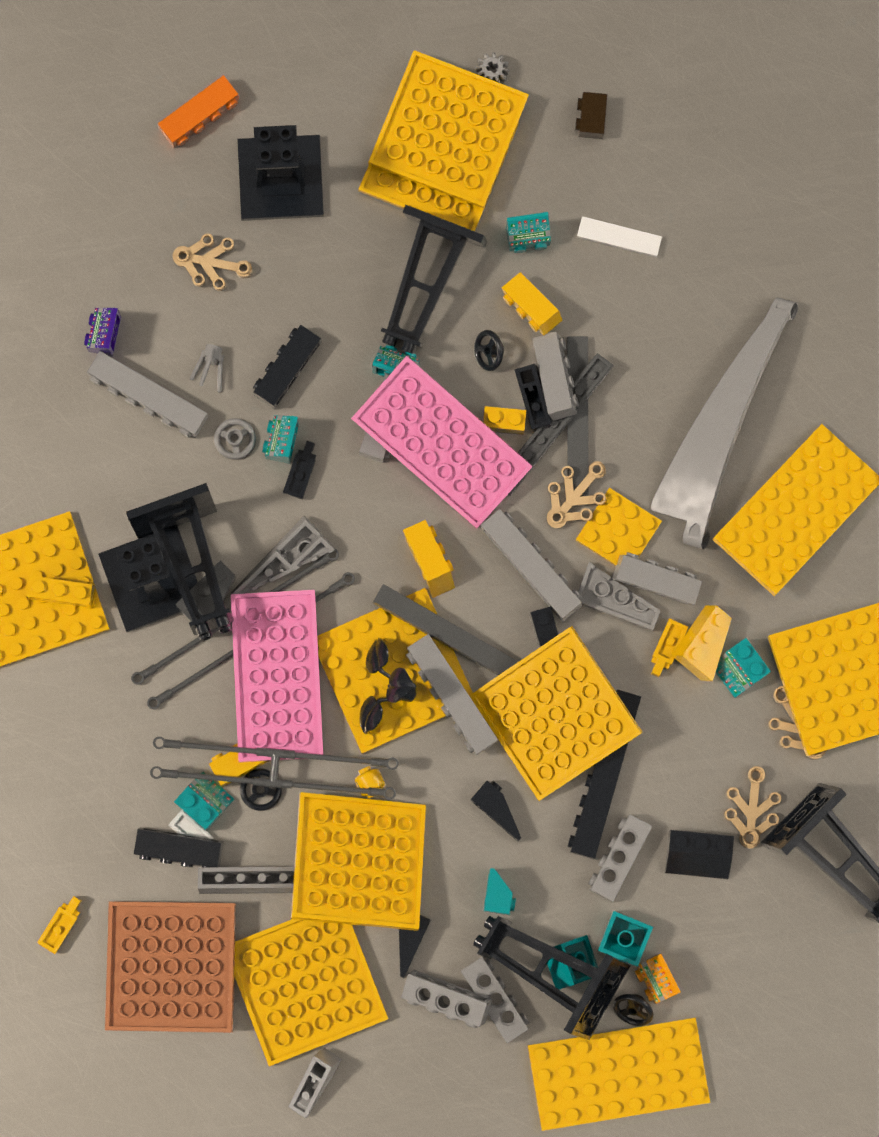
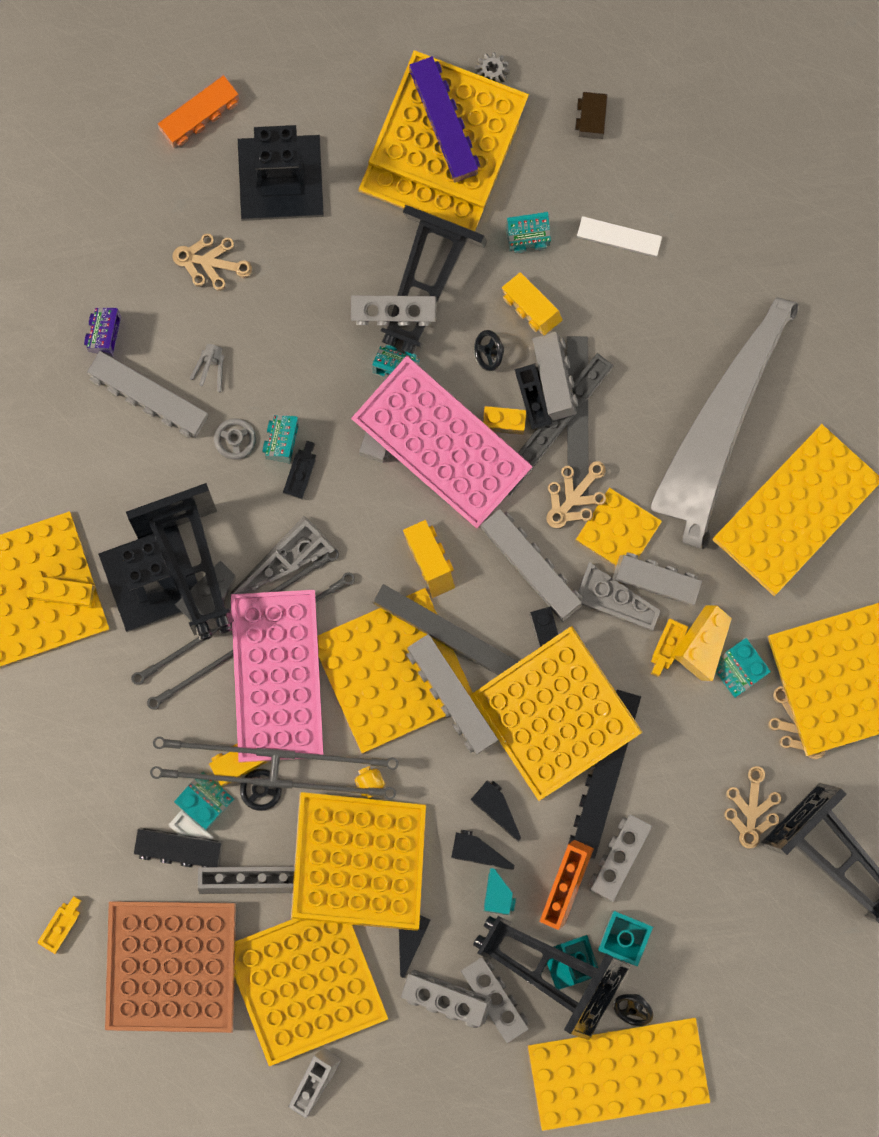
(287, 366): black brick -> none
(360, 305): none -> light grey brick
(399, 686): black plant -> none
(443, 119): none -> dark purple brick
(474, 850): none -> black slope
(566, 884): none -> orange brick
(657, 979): light orange slope -> none
(699, 854): black slope -> none

